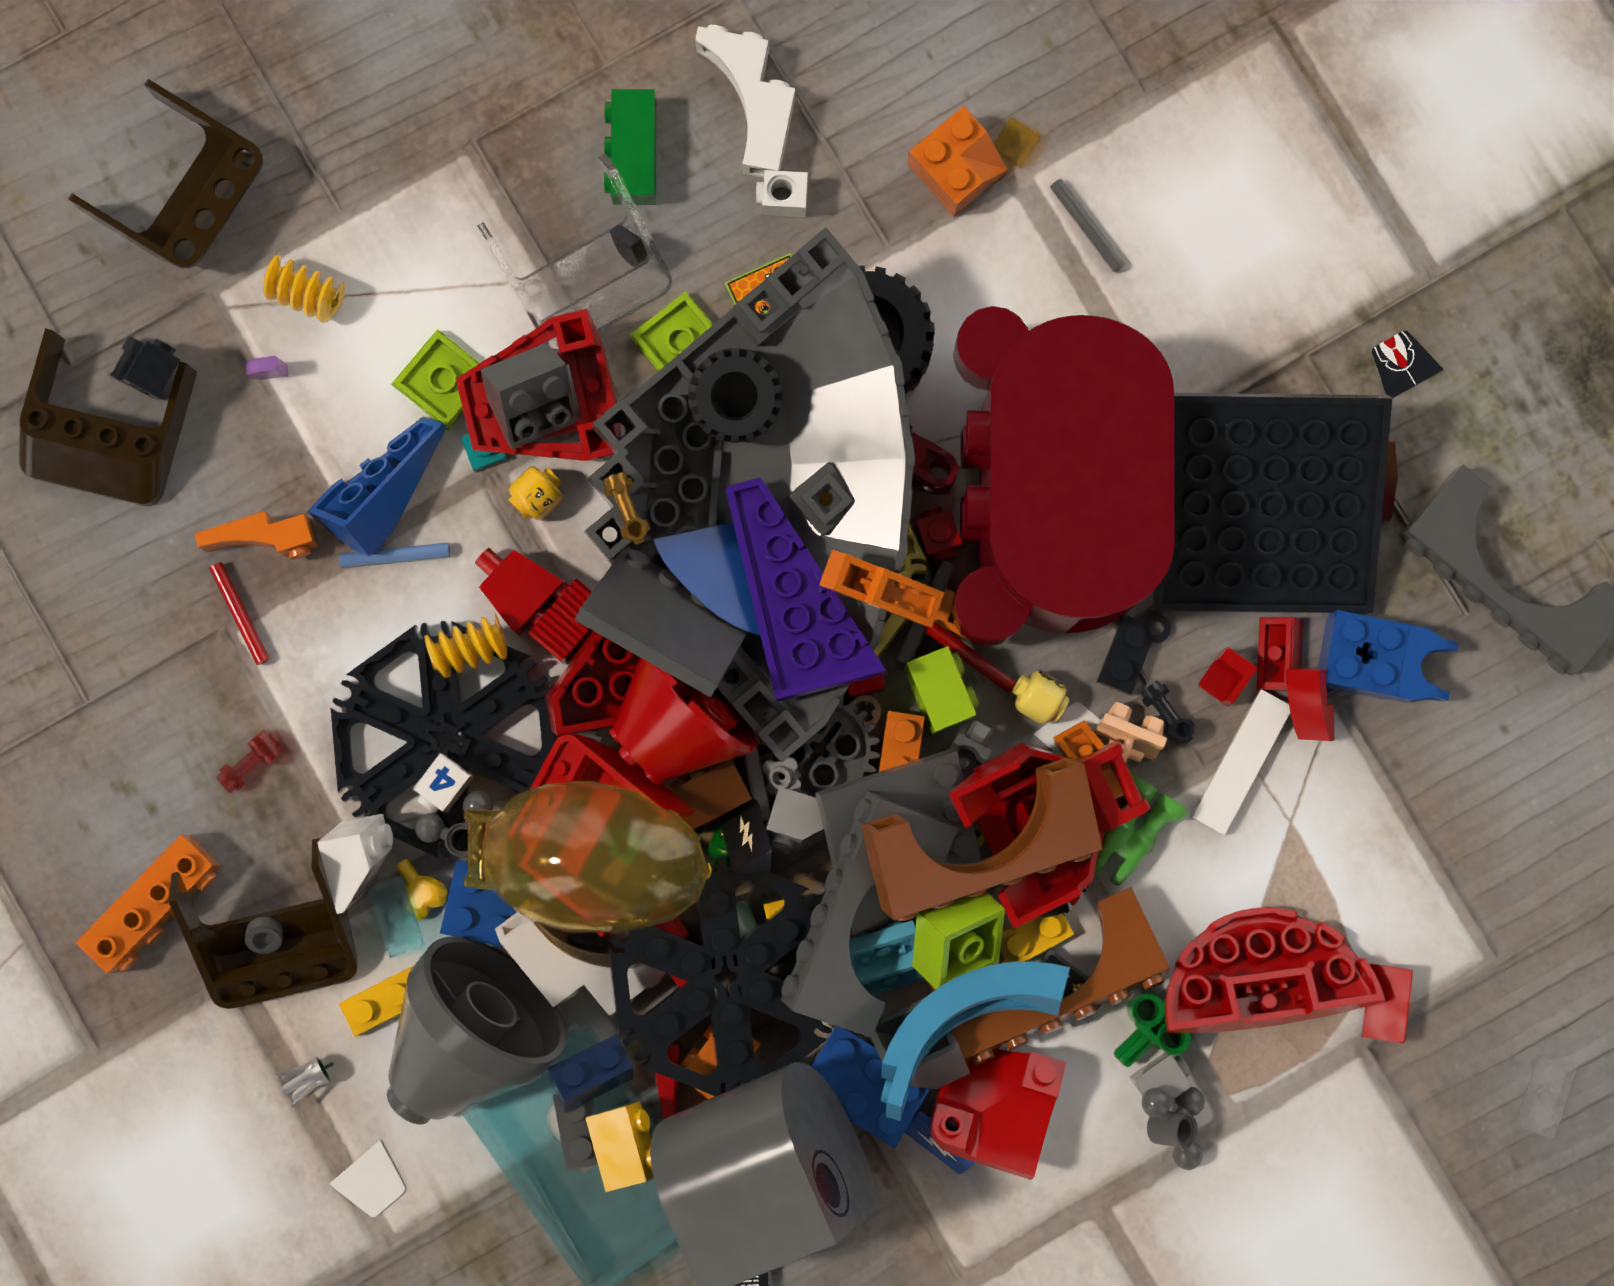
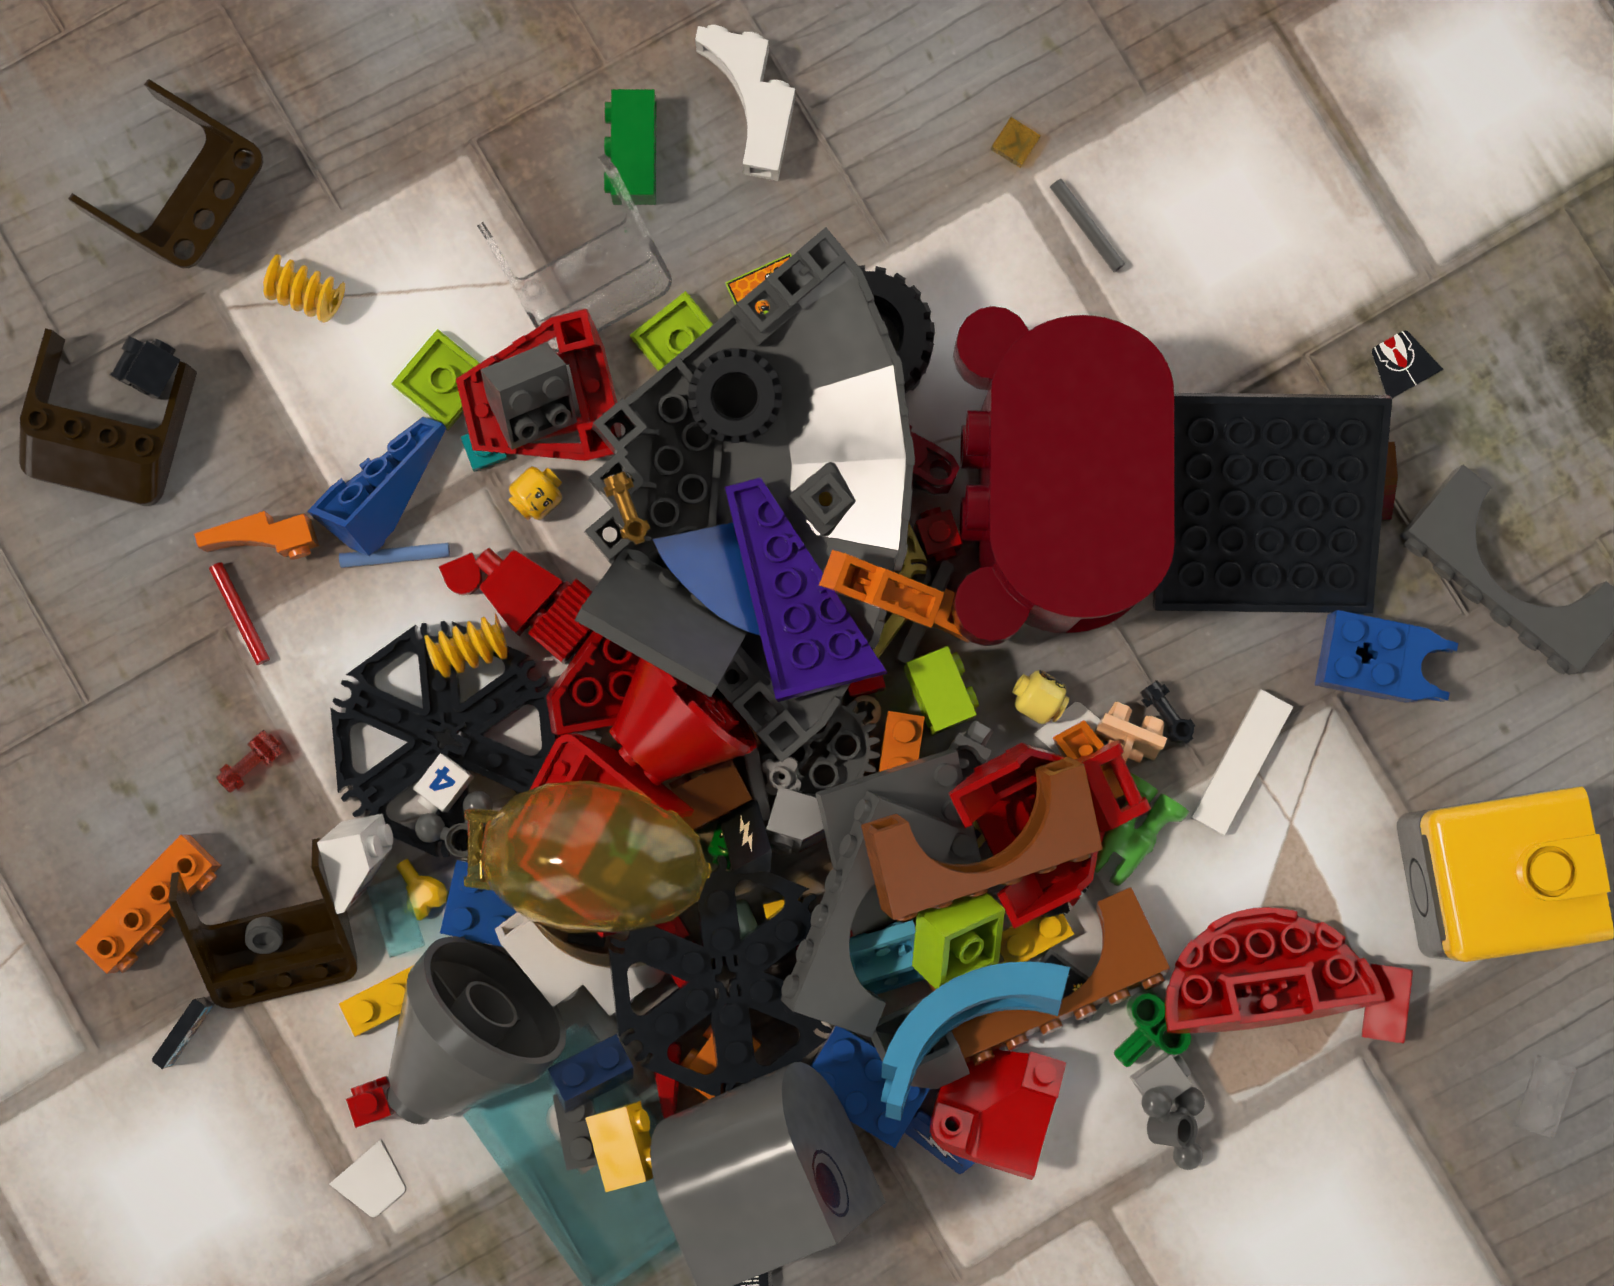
(182, 1032): none -> black tile
(266, 368): medium lavender tile -> none
(304, 1077): flat silver piece -> none
(370, 1102): none -> red brick
(462, 575): none -> red tile
(628, 245): black tile -> none
(793, 181): white brick -> none
(957, 161): orange slope -> none
(971, 657): red bar -> none
(1129, 651): black hinge -> none
(1227, 676): red panel -> none
(1278, 650): red slope -> none
(1308, 704): red slope -> none
(1506, 876): none -> yellow piece

